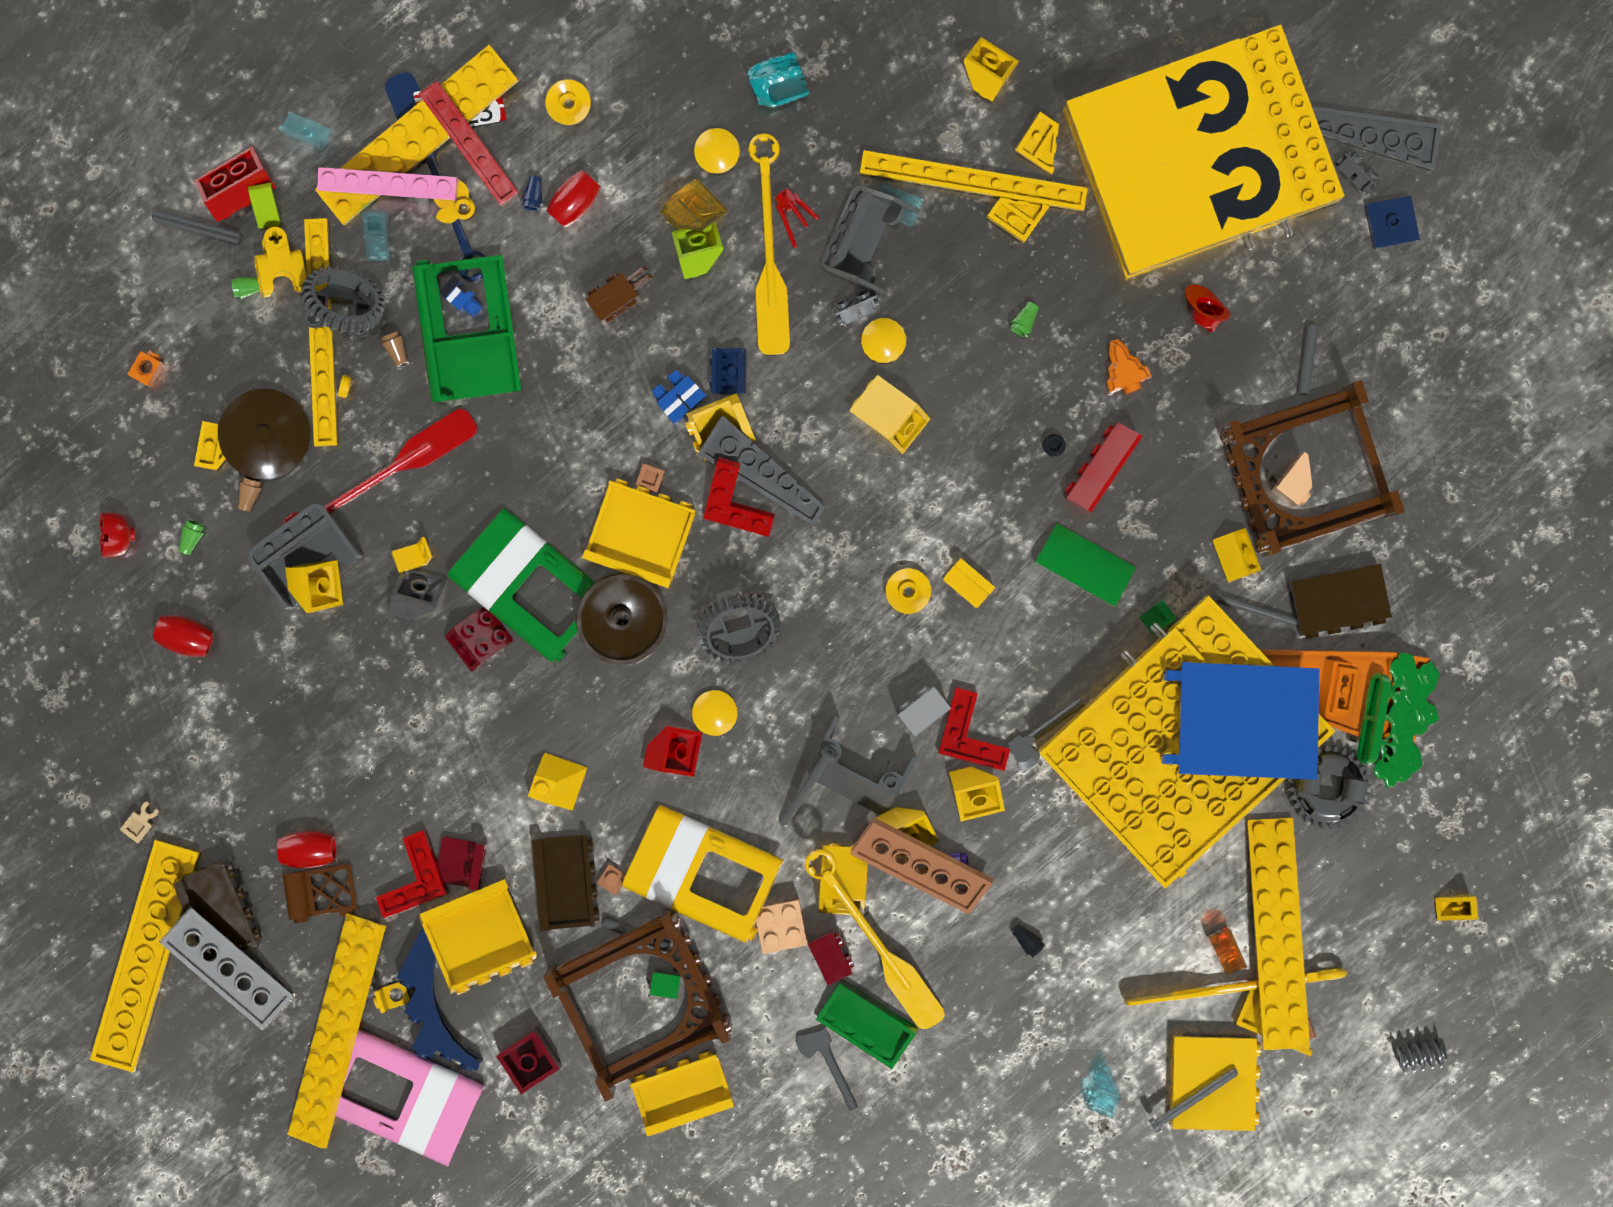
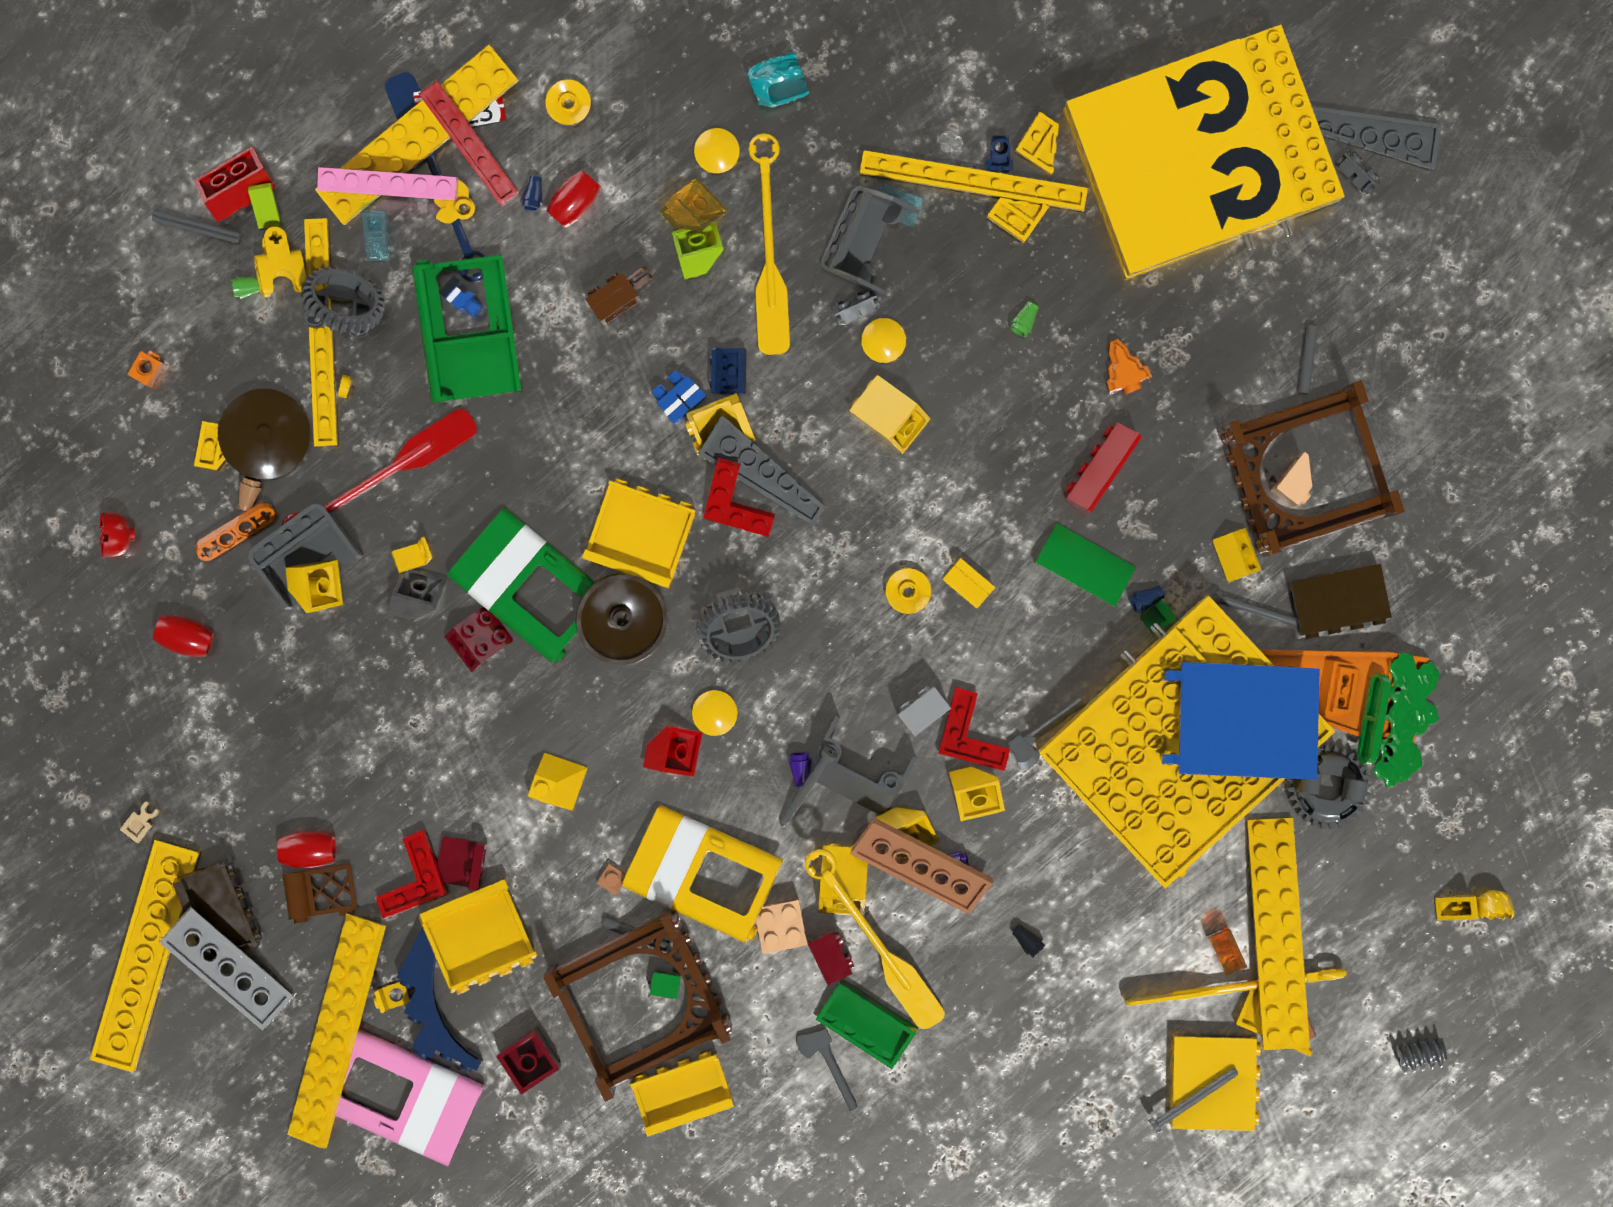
(190, 536): bright green cone -> none
(232, 528): none -> orange beam
(305, 131): clear light blue panel -> none
(394, 346): medium nougat cone -> none
(565, 882): dark brown panel -> none
(650, 478): nougat plate -> none
(788, 201): red plant -> none
(799, 765): none -> dark purple cone
(988, 68): yellow slope -> none
(999, 159): none -> dark blue plate
(1054, 445): black plate -> none
(1104, 1095): clear light blue slope -> none
(1146, 598): none -> dark blue cone
(1207, 308): red piece -> none
(1392, 222): dark blue plate -> none
(1495, 904): none -> yellow hair

